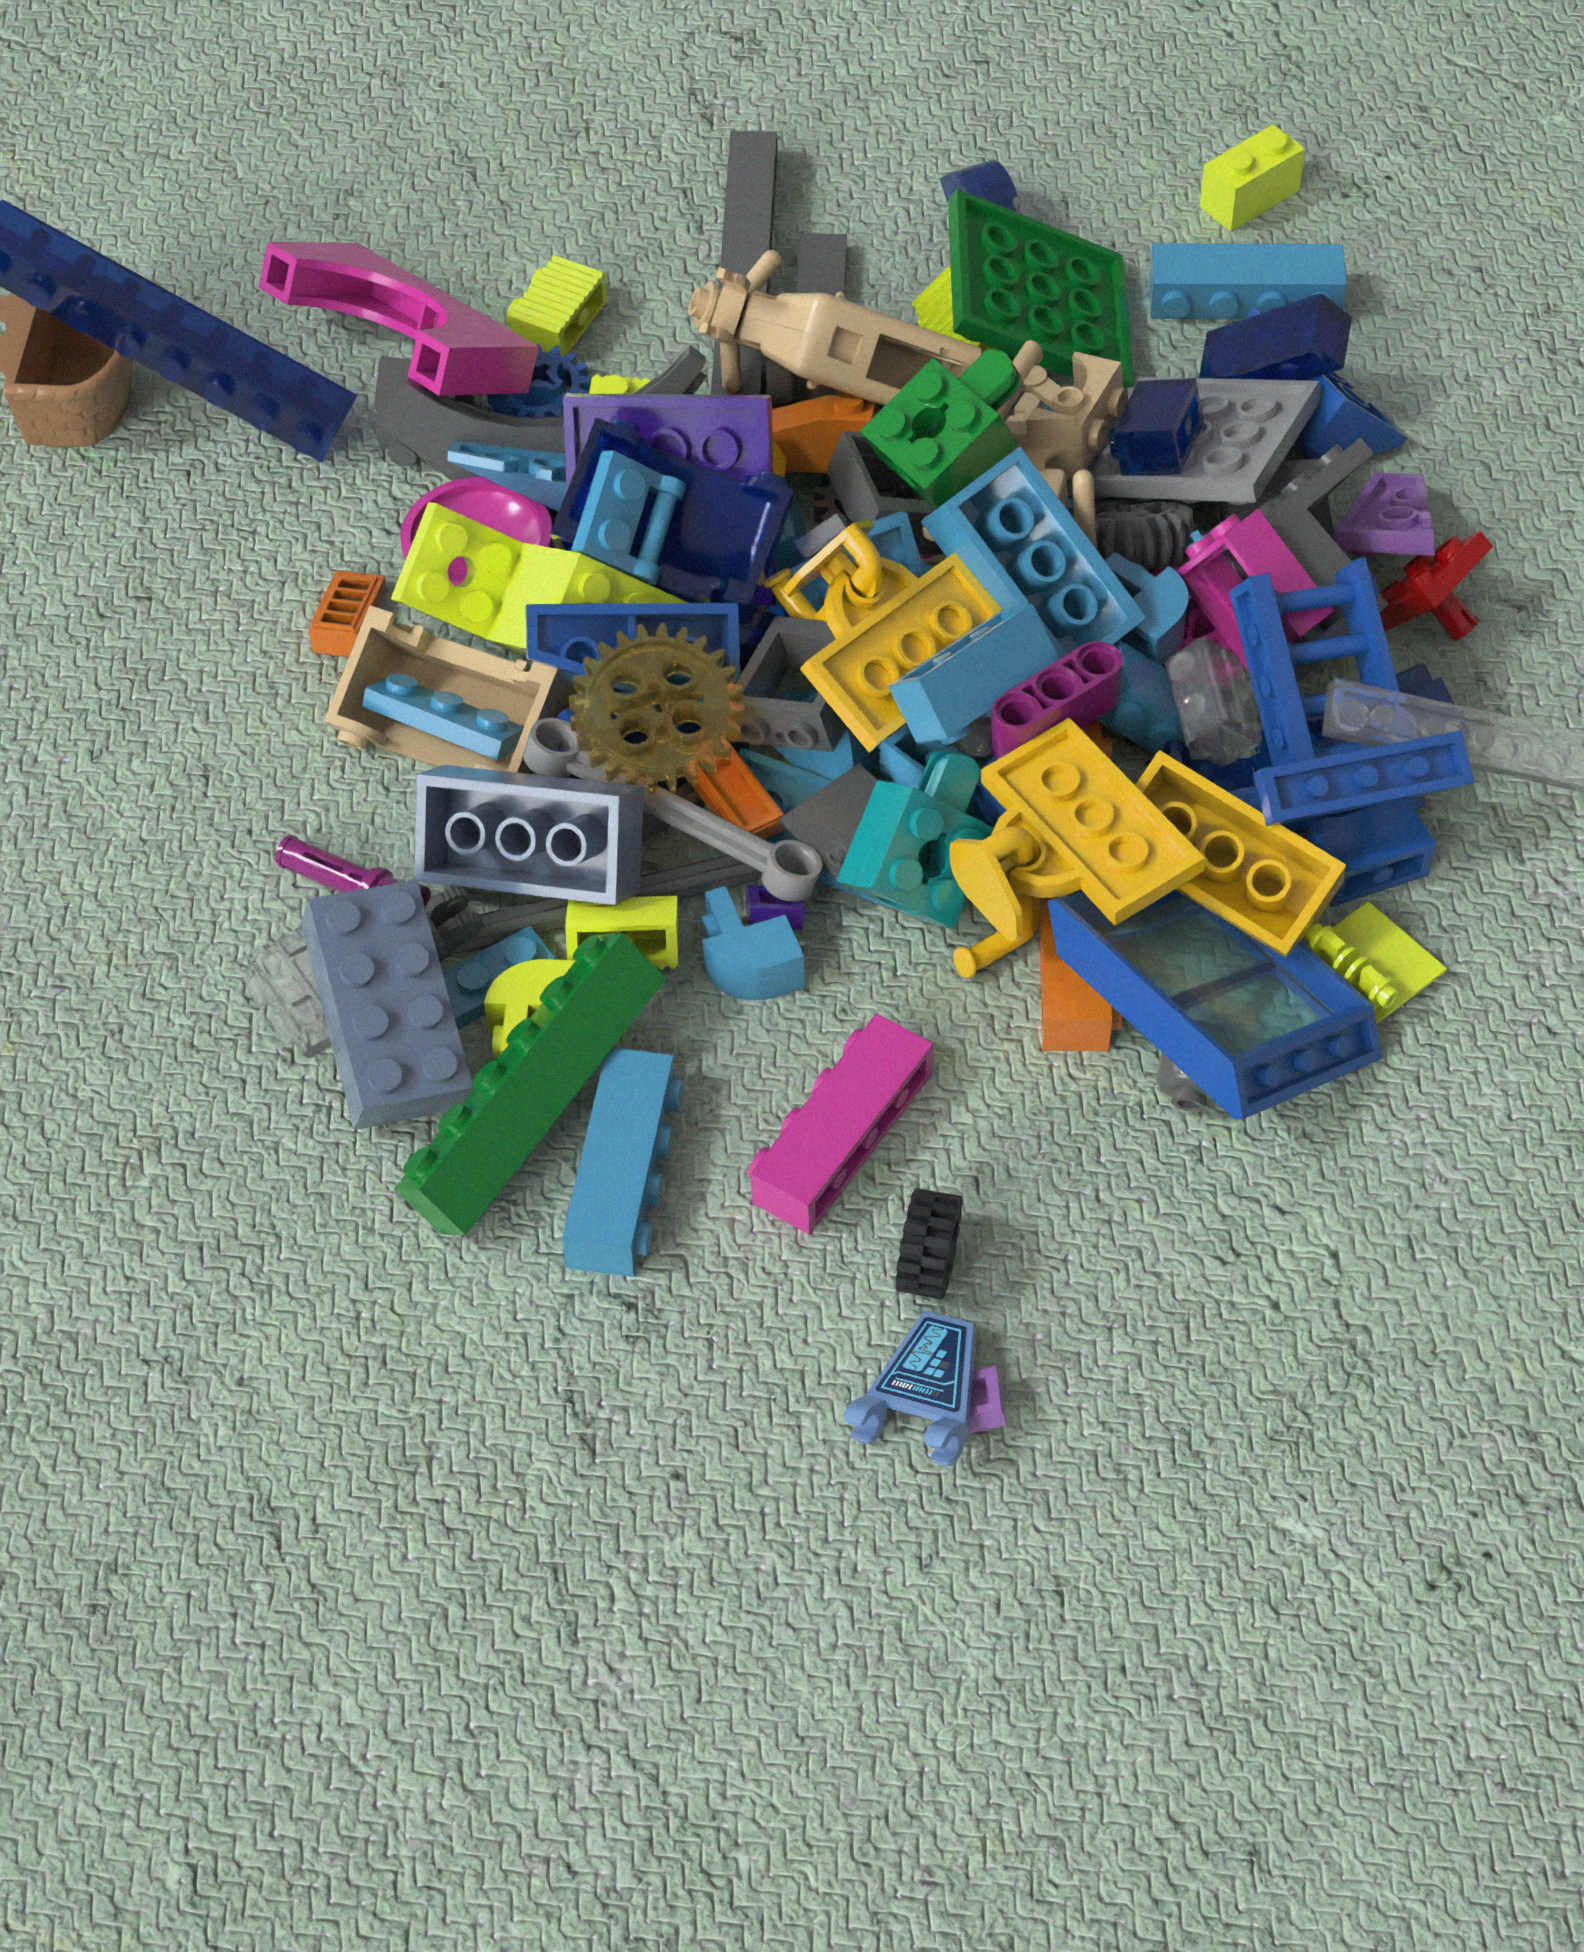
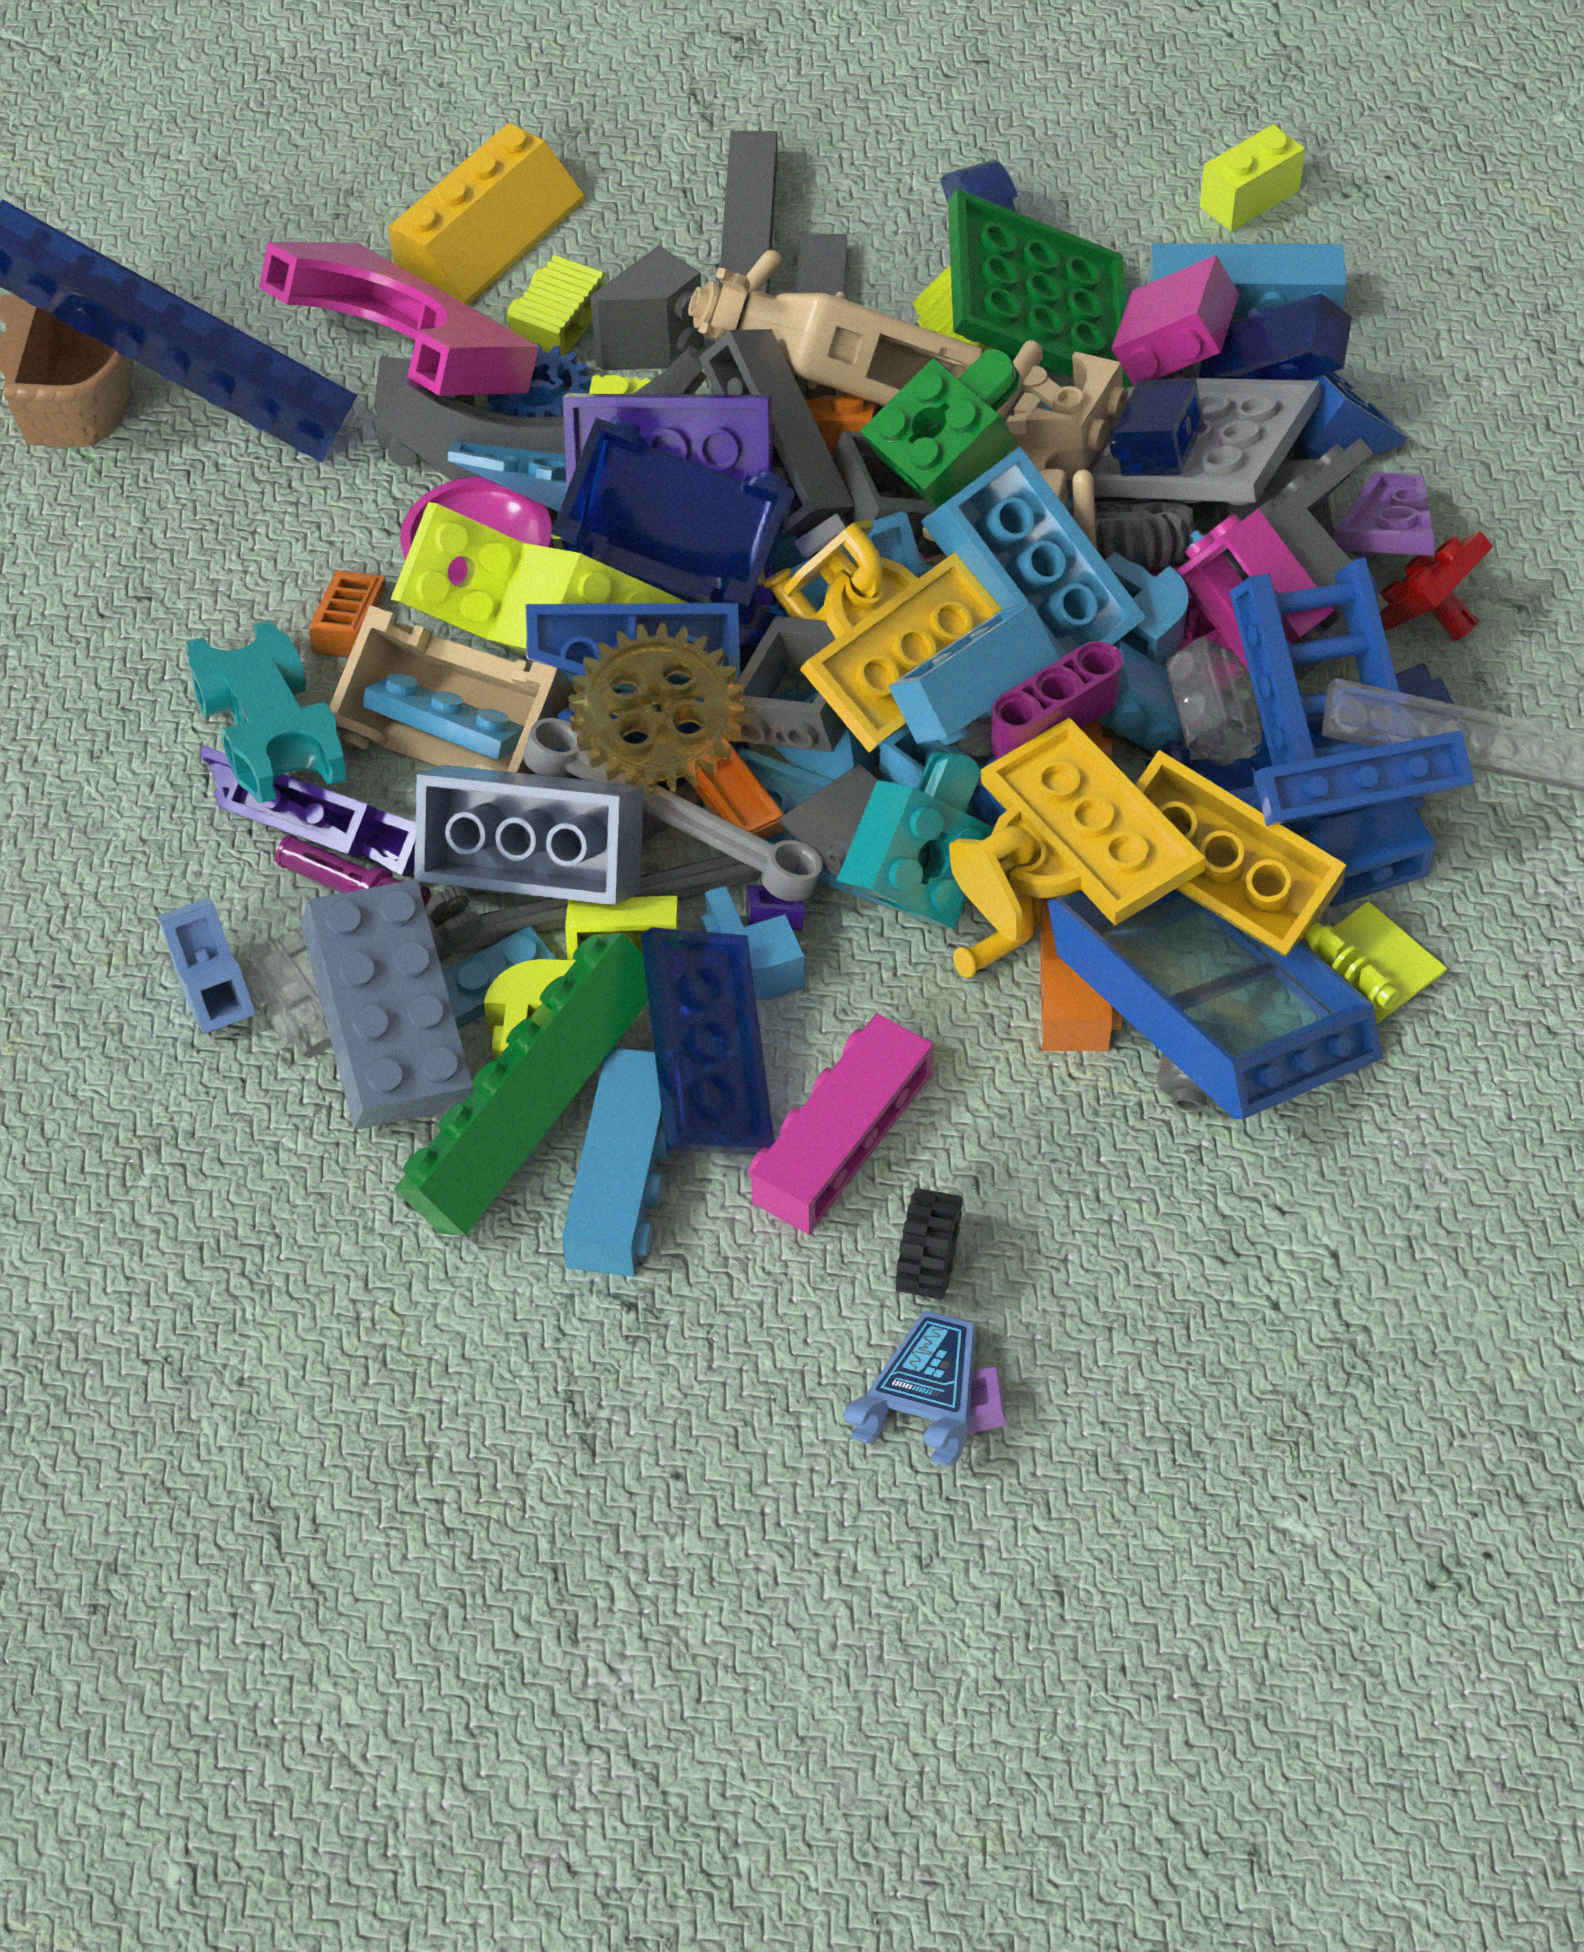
(205, 966): none -> medium blue brick
(270, 726): none -> teal piece
(319, 817): none -> wedge
(485, 214): none -> yellow slope
(615, 511): dark azure plate -> none
(644, 314): none -> dark grey slope
(707, 1041): none -> clear blue plate
(755, 365): none -> dark grey brick
(1175, 321): none -> dark pink brick

